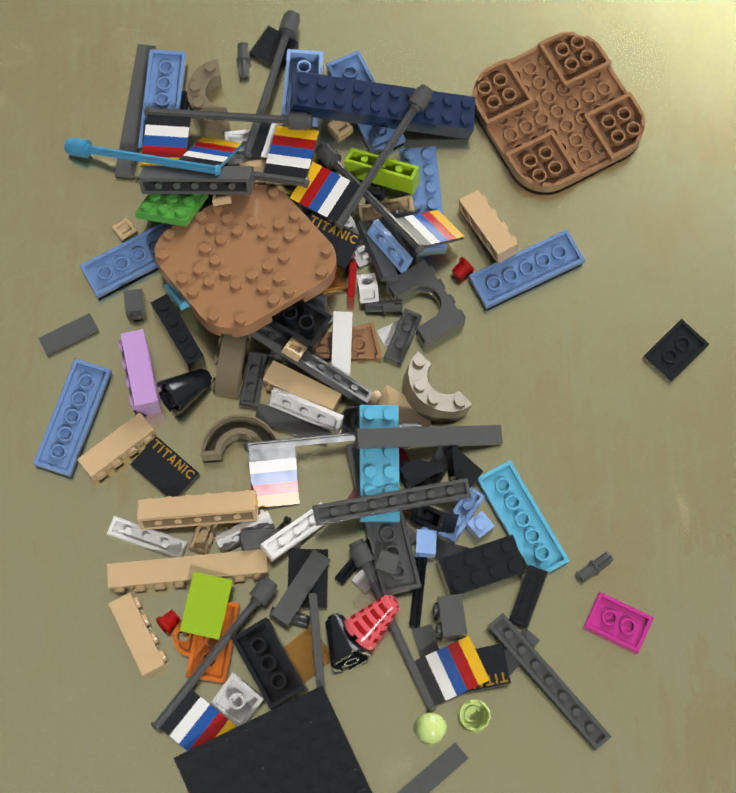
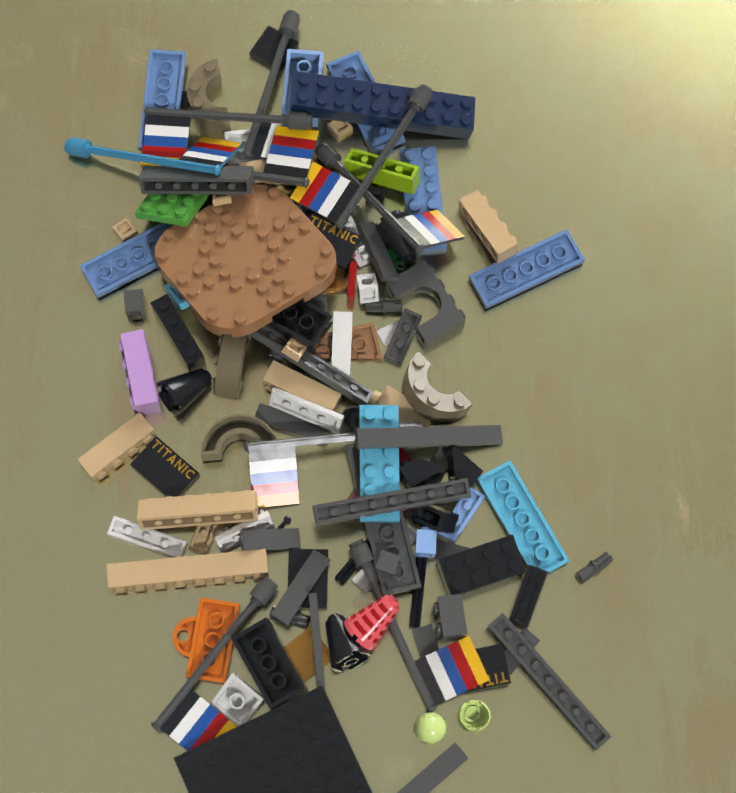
(68, 334): dark grey tile -> none
(72, 417): medium blue plate -> none
(133, 115): dark grey tile -> none
(137, 635): tan brick -> none
(168, 621): red piece -> none
(206, 605): lime tile -> none
(243, 59): dark grey axle -> none
(253, 380): dark grey tile -> none
(290, 535): white tile -> none
(369, 213): tan tile -> none
(389, 245): light blue tile -> none
(462, 268): red piece -> none
(479, 526): light blue brick -> none
(558, 112): medium nougat plate -> none
(618, 622): dark pink tile -> none
(675, 350): black tile -> none

